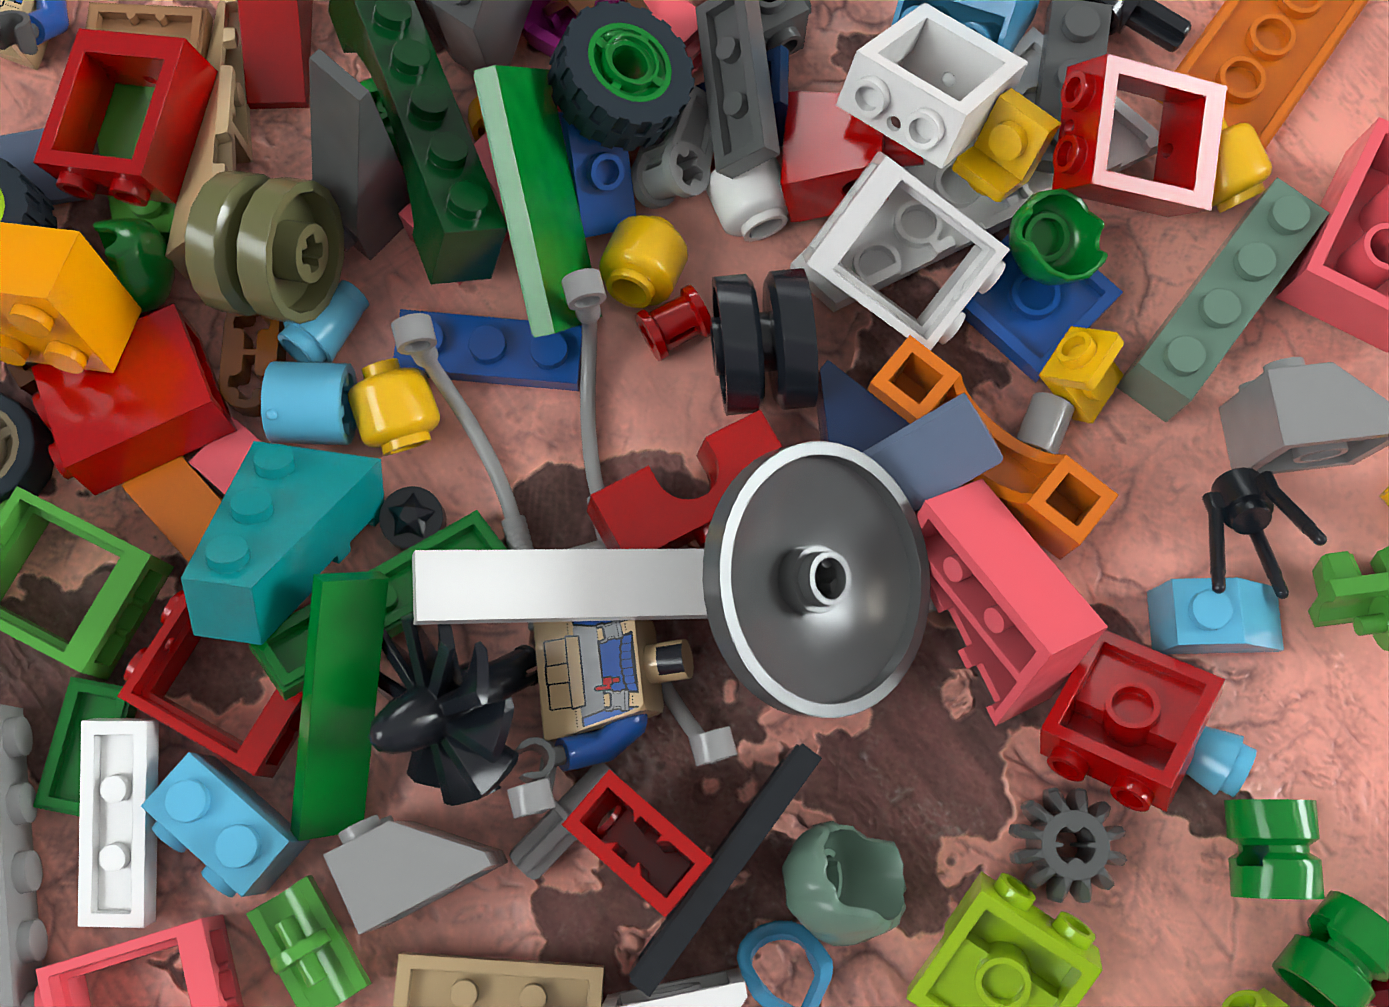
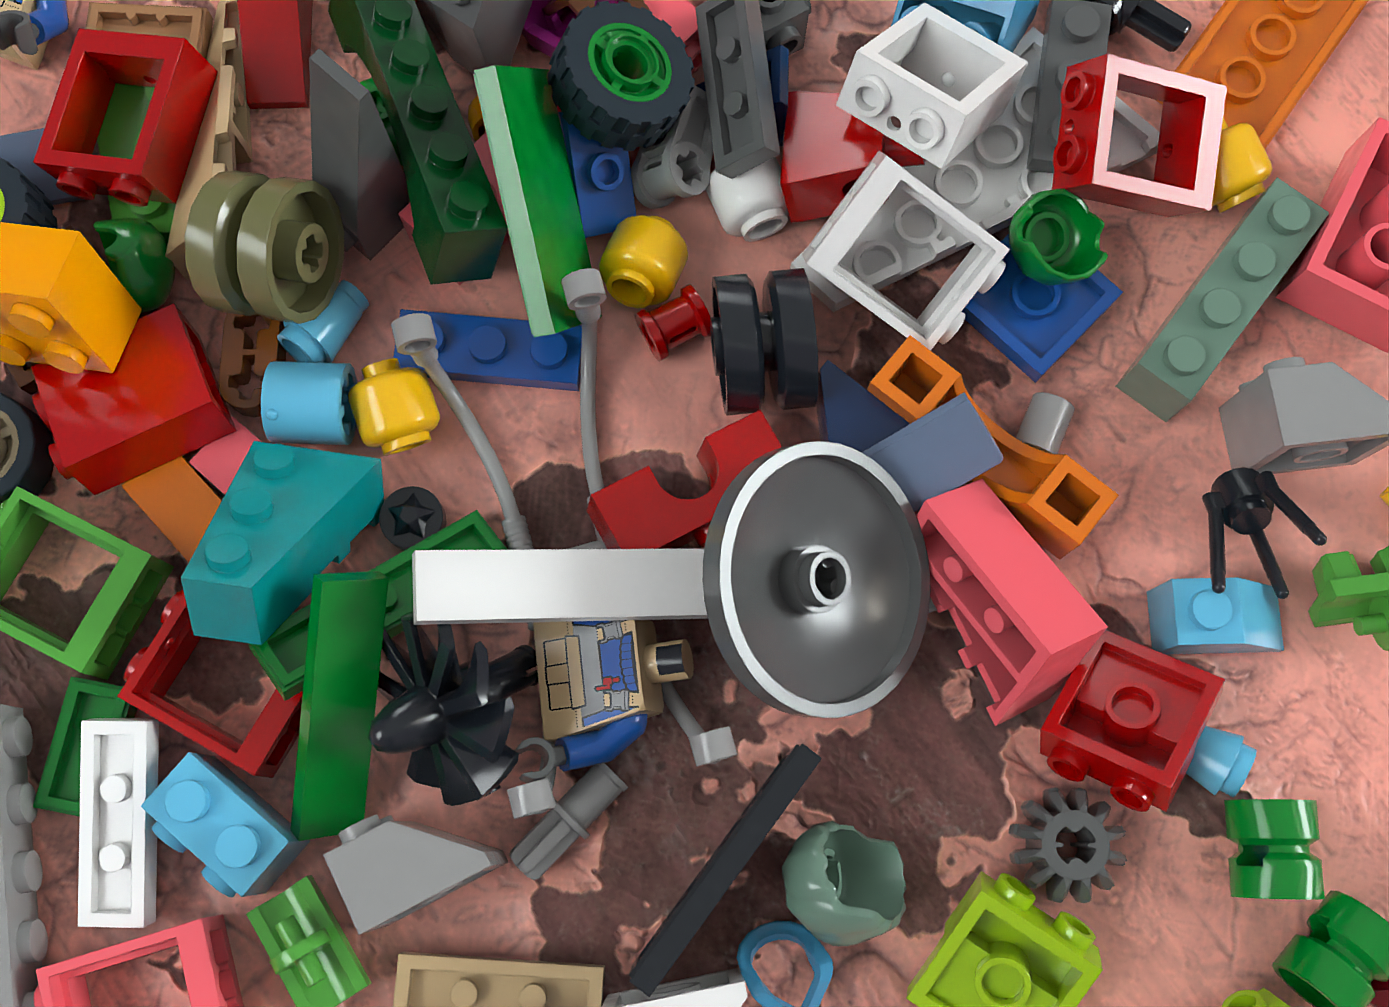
(637, 843): red torso -> none
(1007, 147): yellow bracket -> none
(1084, 370): yellow bracket -> none

